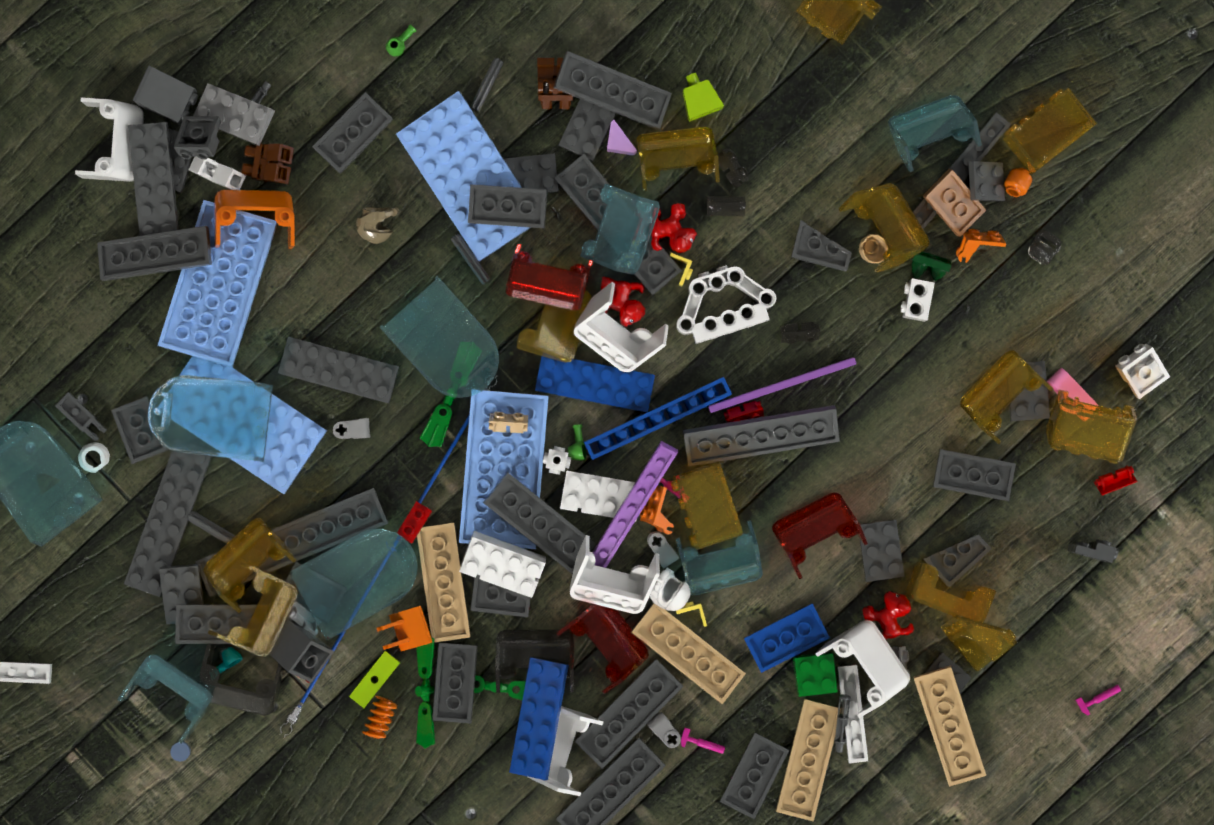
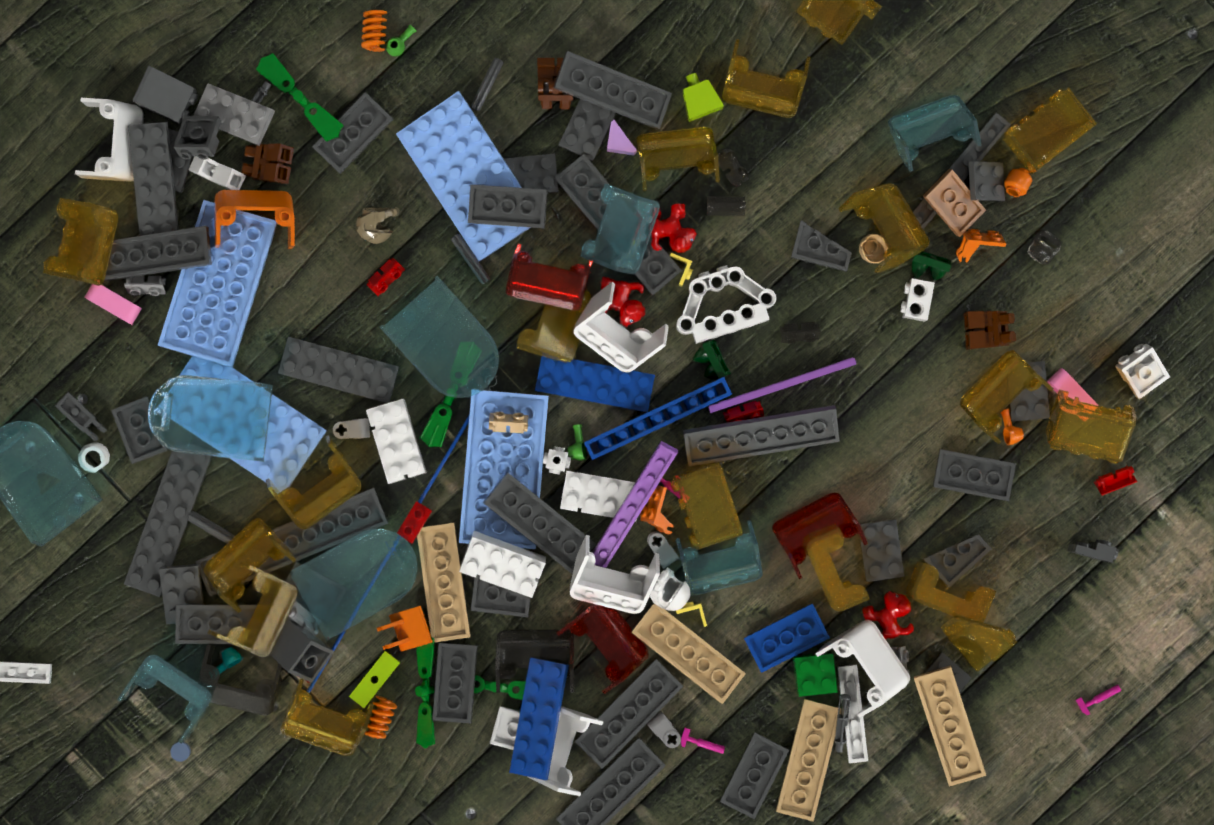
(84, 243): none -> clear yellow windscreen
(113, 303): none -> bright pink beam
(137, 285): none -> light grey hinge
(322, 498): none -> clear yellow windscreen
(323, 121): none -> green piece
(324, 726): none -> clear yellow windscreen
(373, 30): none -> orange piece
(379, 283): none -> red hinge
(396, 441): none -> white piece
(505, 728): none -> white plate
(711, 352): none -> dark green tile
(761, 90): none -> clear yellow windscreen
(837, 593): none -> clear yellow windscreen
(995, 331): none -> reddish brown hips
(1011, 433): none -> orange bar

